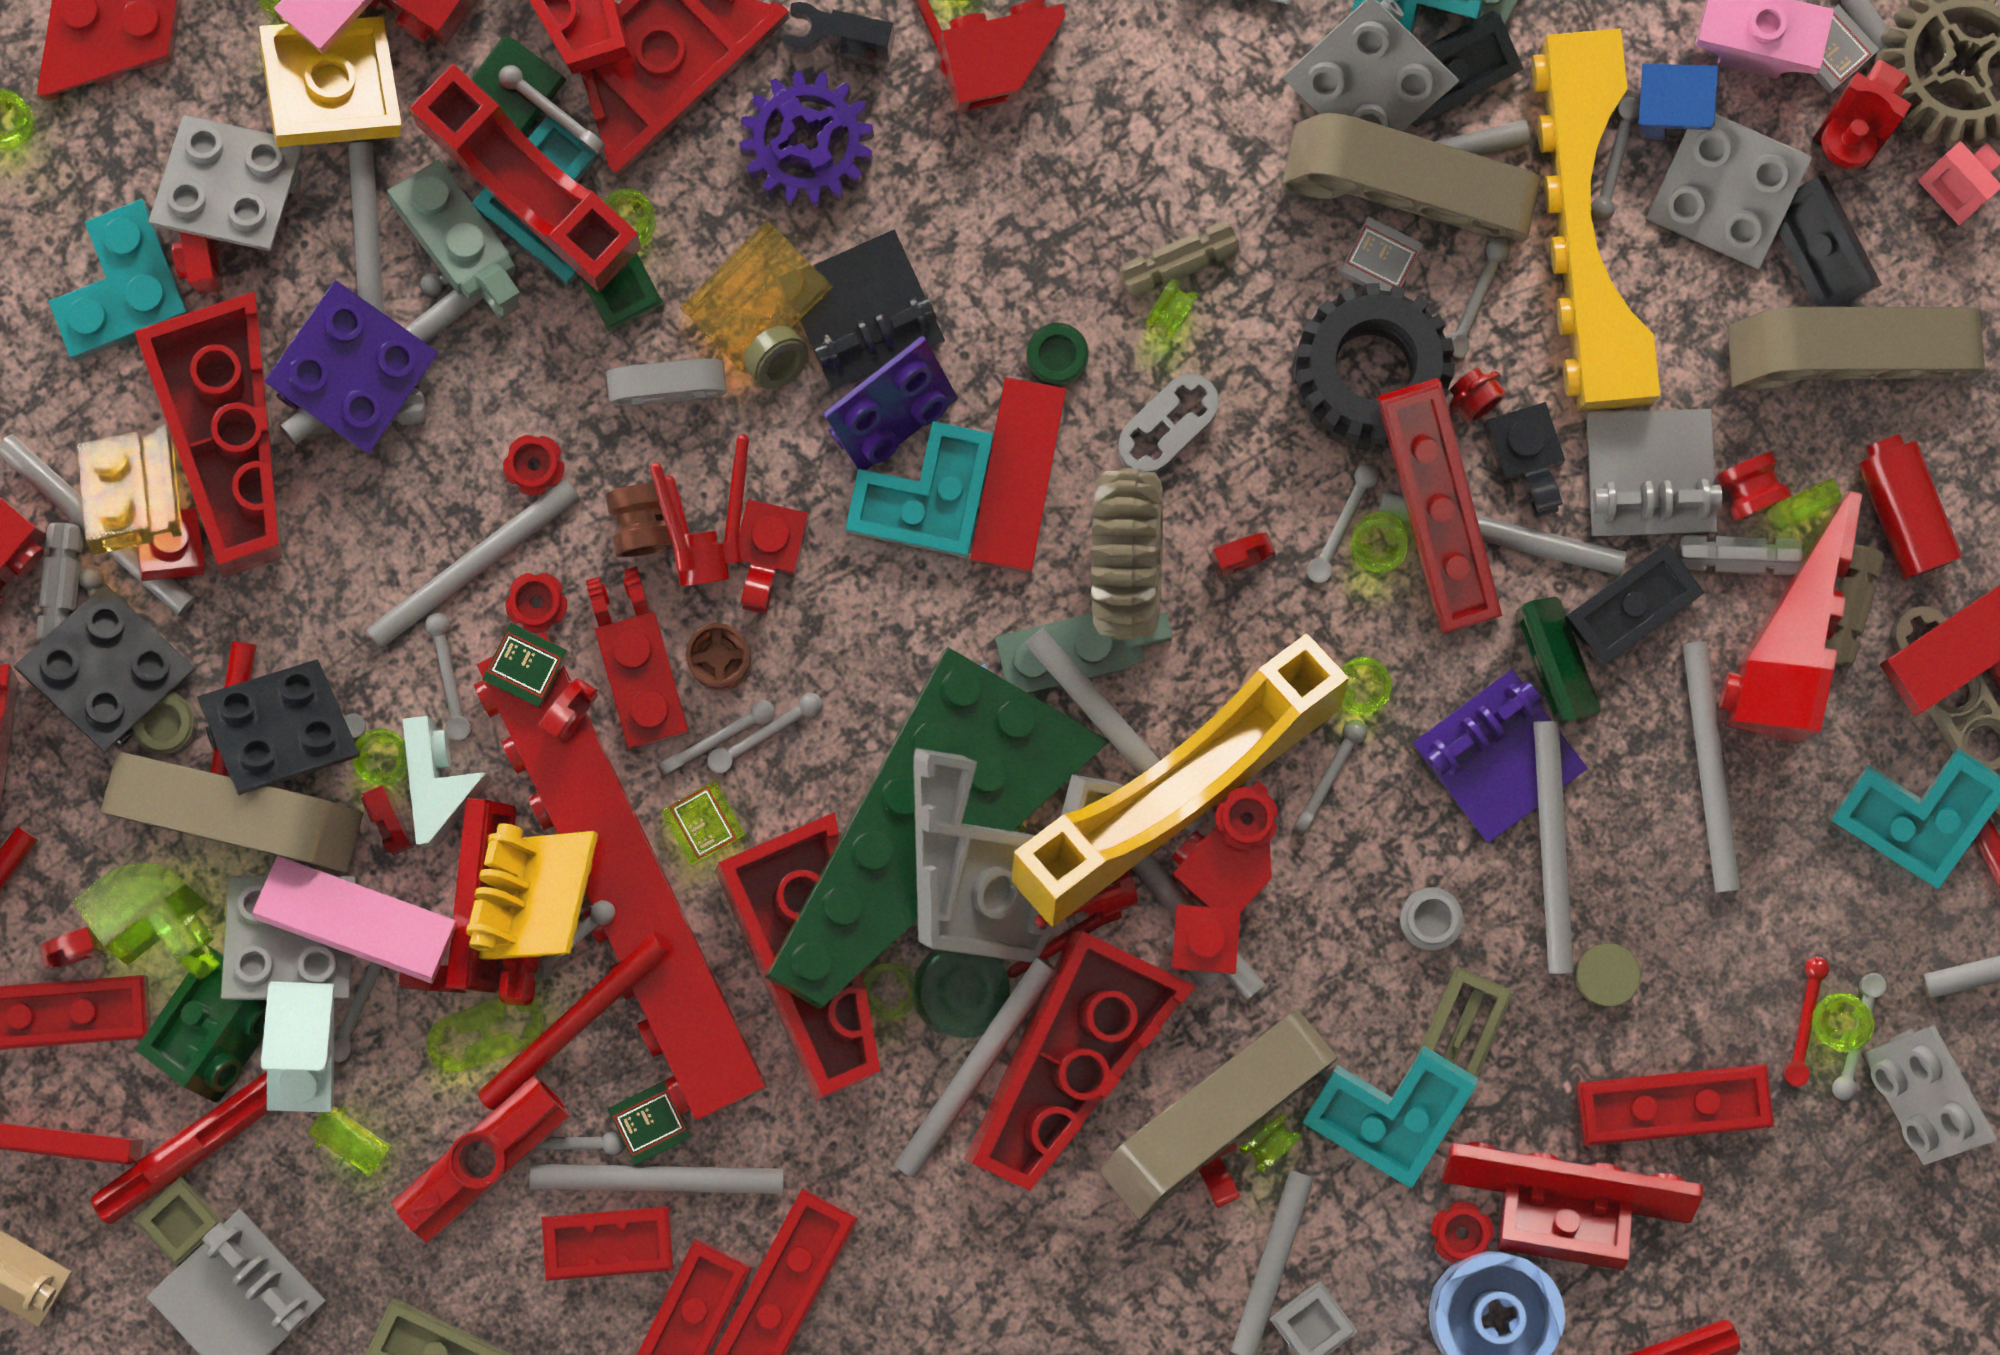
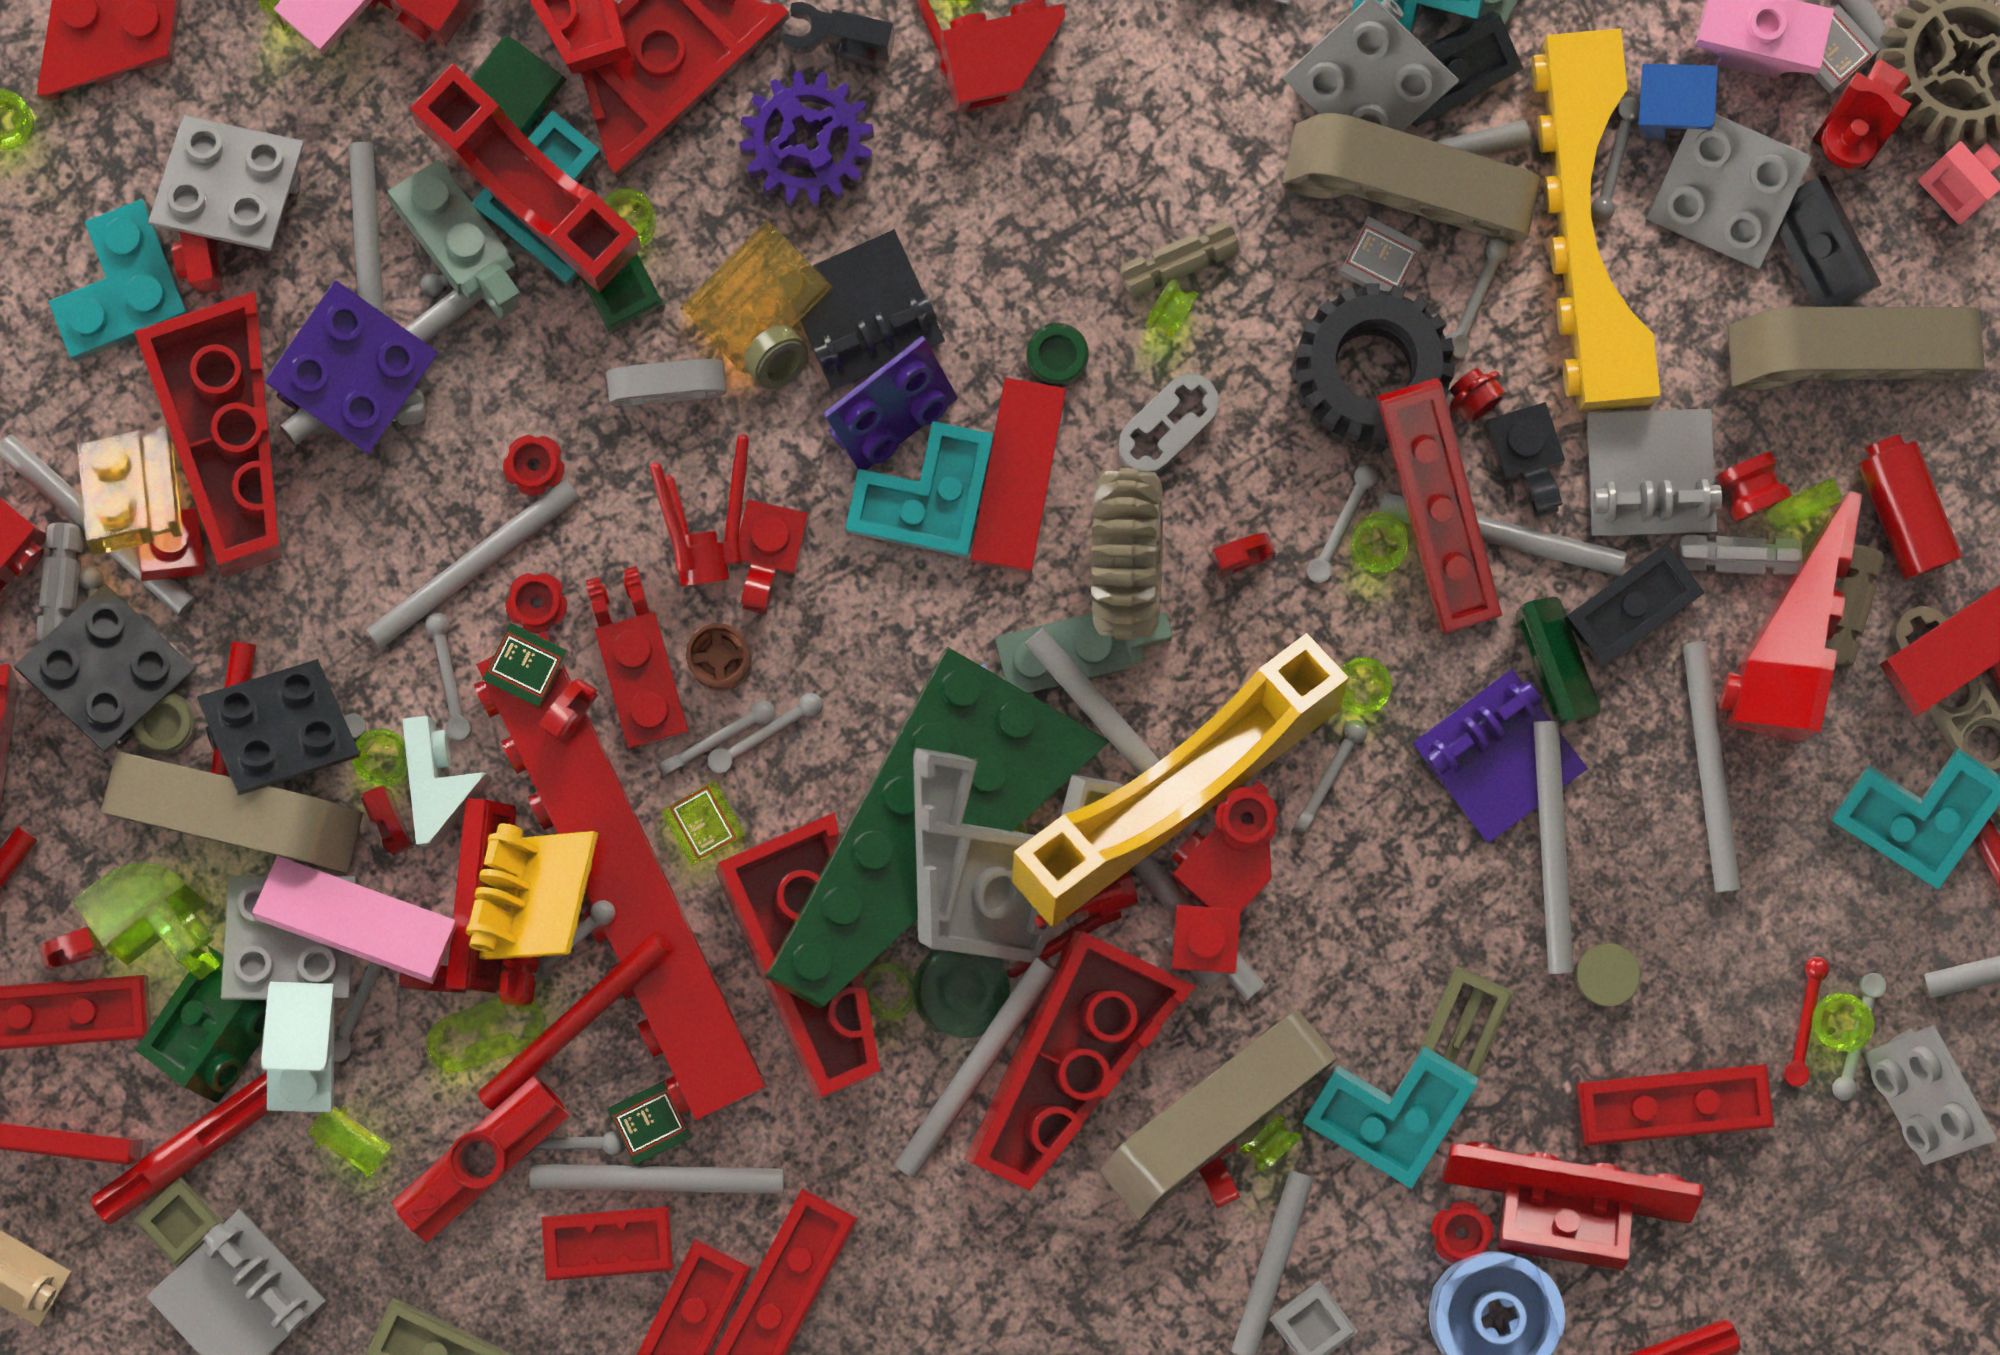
(330, 94): plate -> none
(512, 78): light grey hinge -> none
(640, 521): copper wheel -> none
(1431, 919): light grey plate -> none

